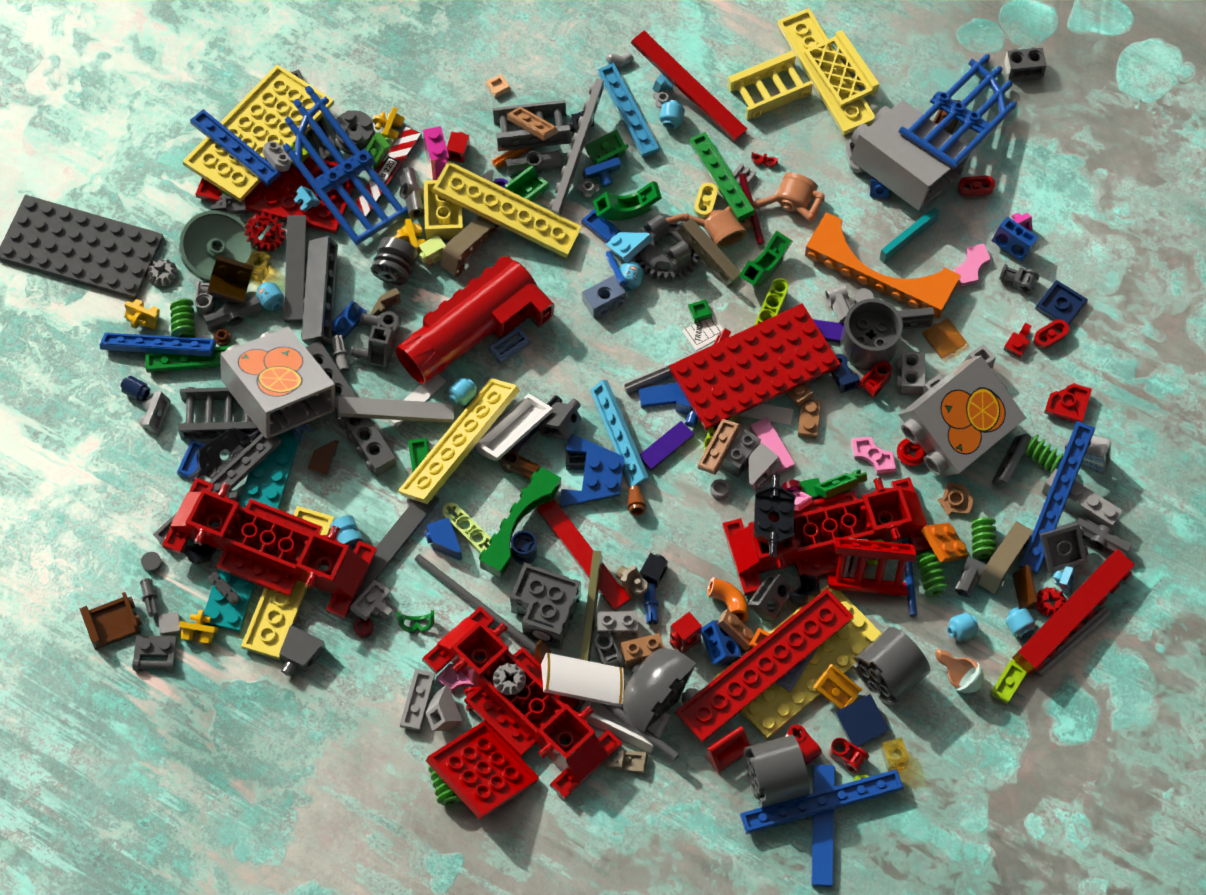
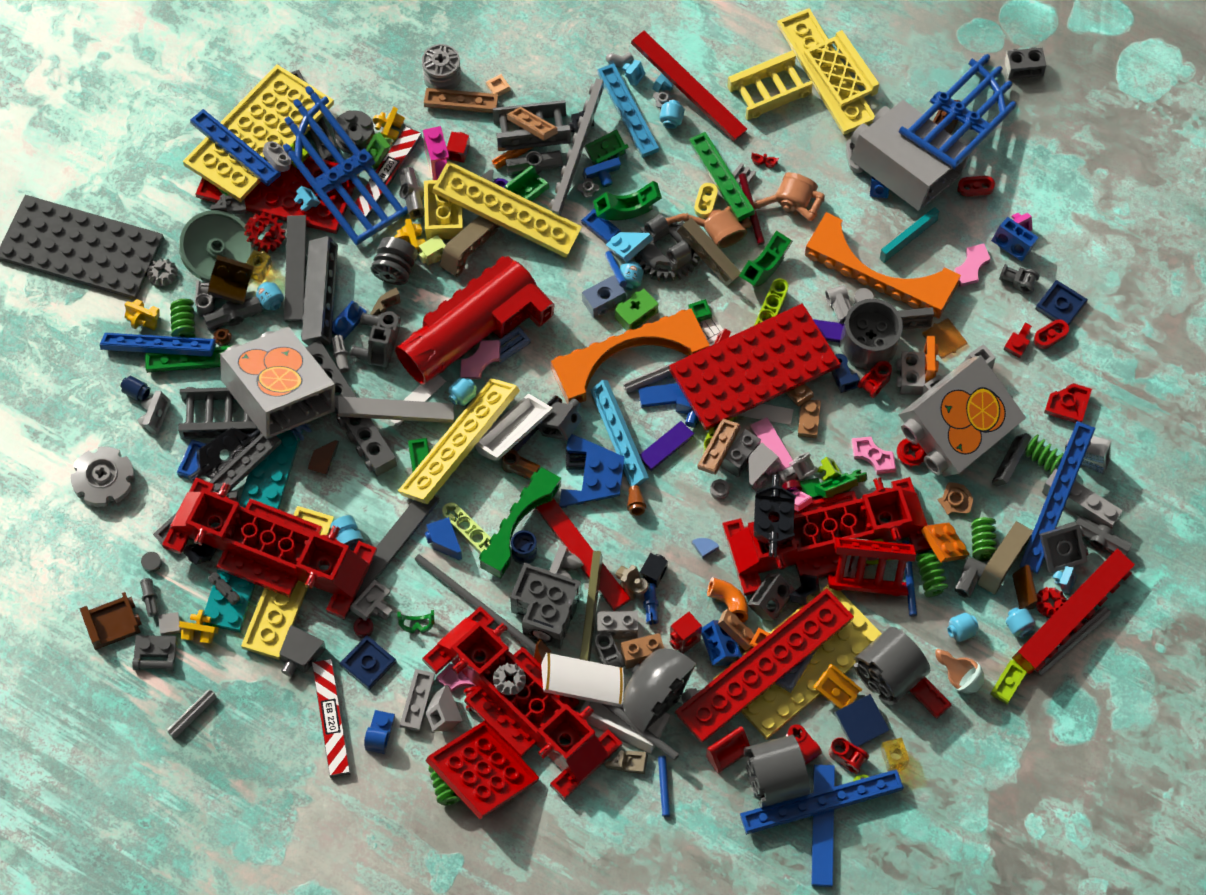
(102, 476): none -> light grey piece
(191, 714): none -> light grey axle
(331, 718): none -> tile
(368, 662): none -> dark blue tile
(379, 732): none -> blue plate
(441, 67): none -> light grey wheel
(460, 100): none -> medium nougat plate
(486, 354): none -> bright pink tile
(564, 559): none -> light grey tile
(634, 72): none -> medium azure tile
(636, 310): none -> bright green brick
(664, 786): none -> blue bar
(675, 332): none -> orange arch
(705, 546): none -> medium blue tile
(799, 468): none -> light grey connector
(830, 467): none -> lime tile
(931, 364): none -> orange plate
(931, 698): none -> red plate

